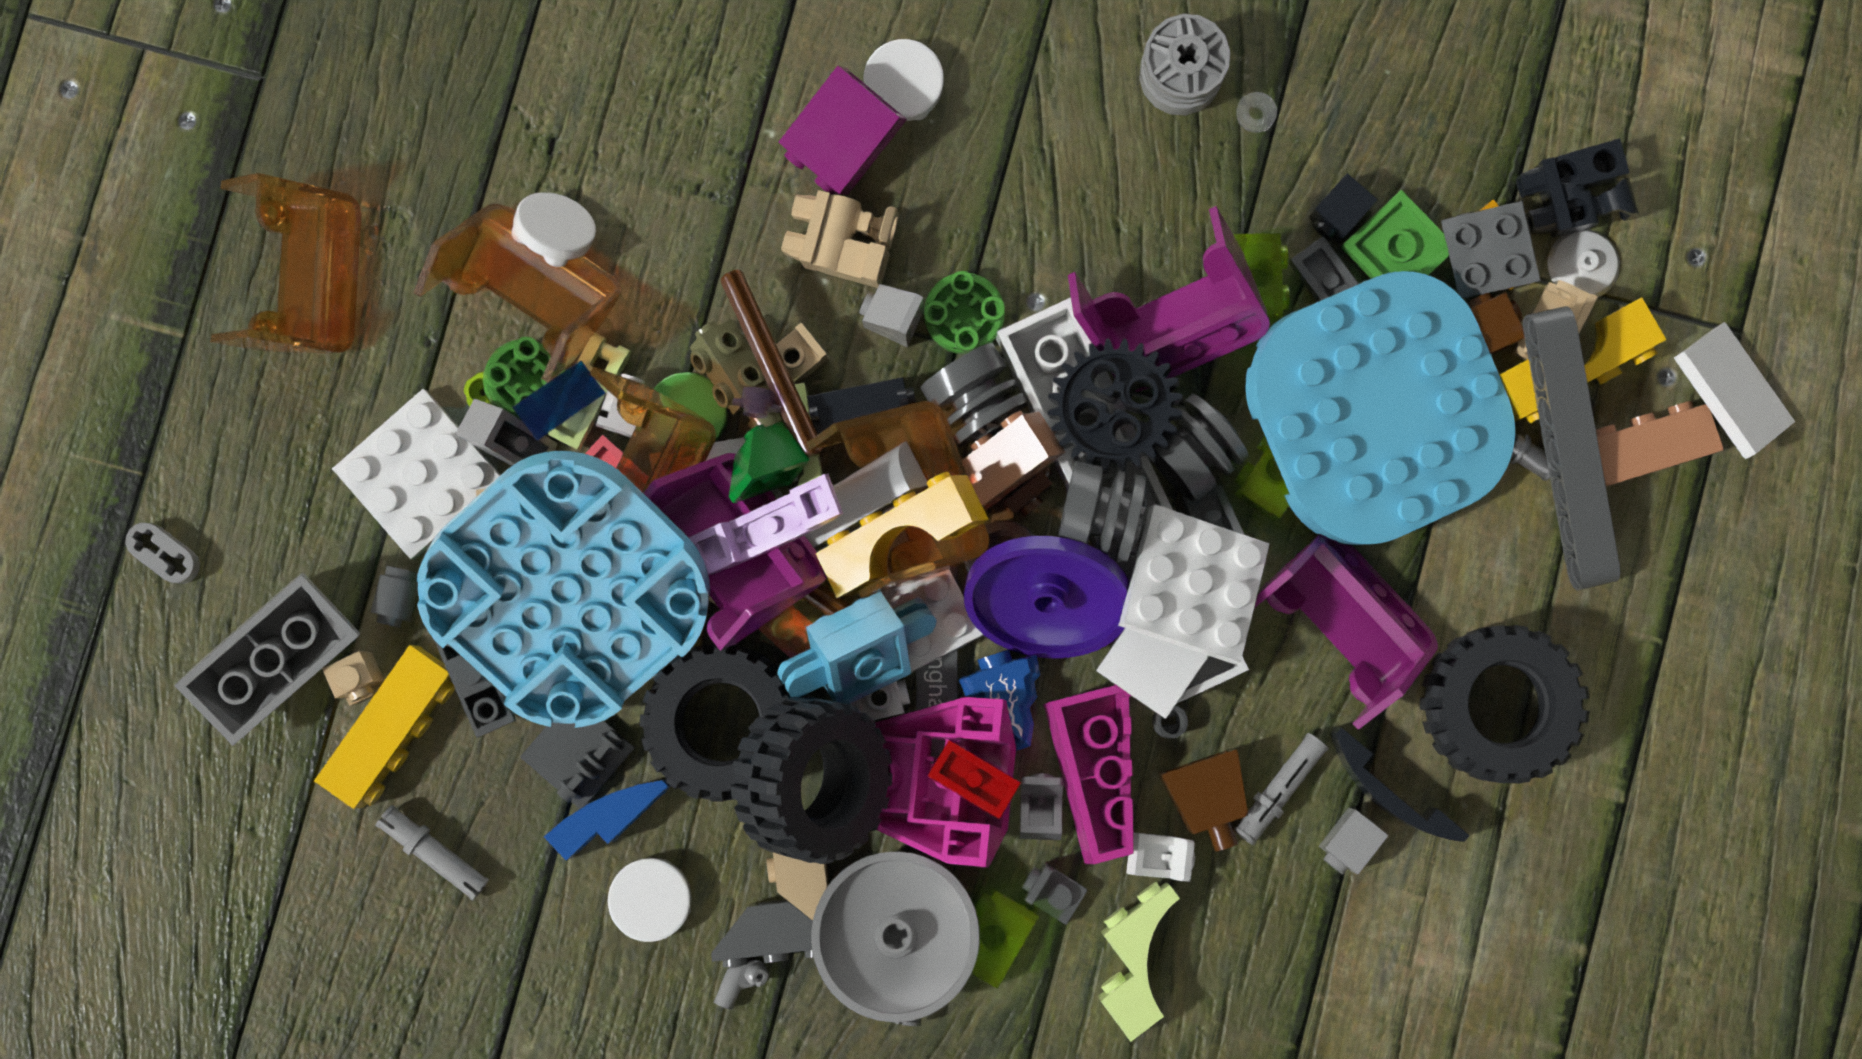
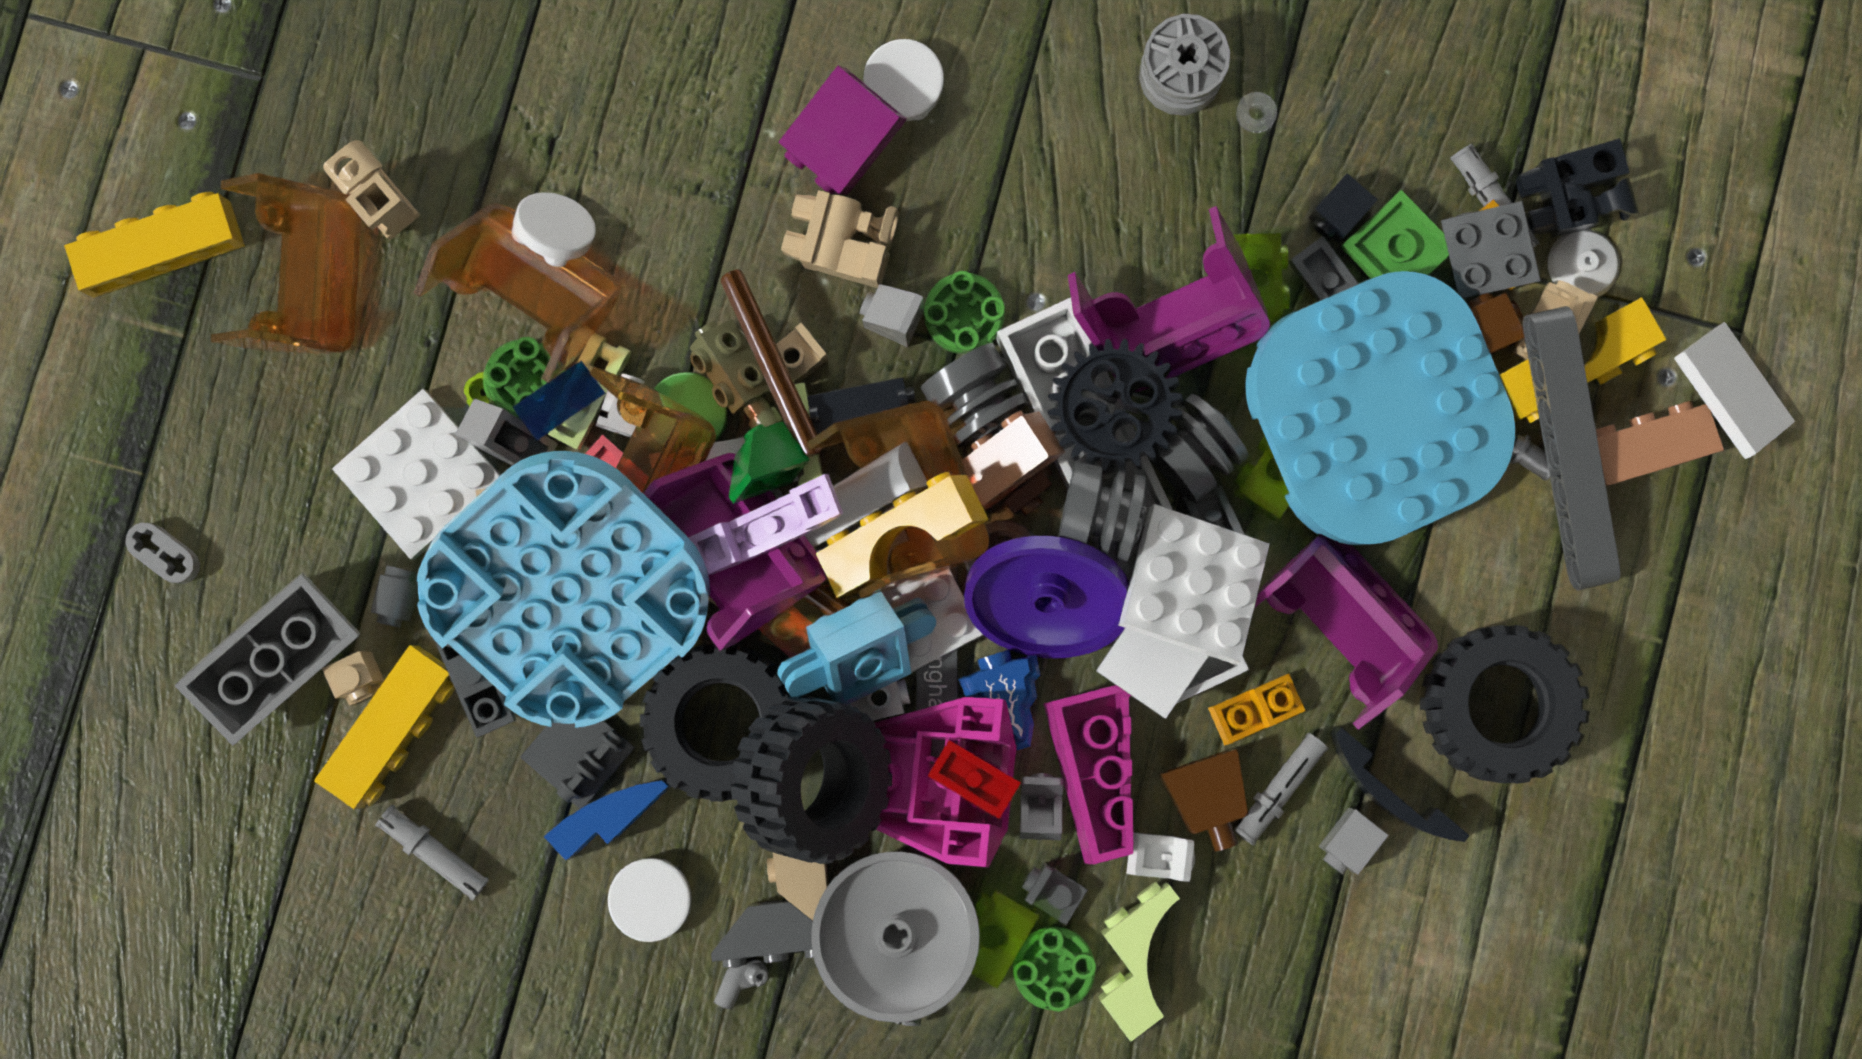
(154, 244): none -> yellow brick
(371, 190): none -> tan hips
(757, 402): clear purple plate -> none
(1054, 968): none -> bright green tile
(1171, 730): dark grey hinge -> none
(1256, 709): none -> light orange slope
(1481, 180): none -> light grey pin

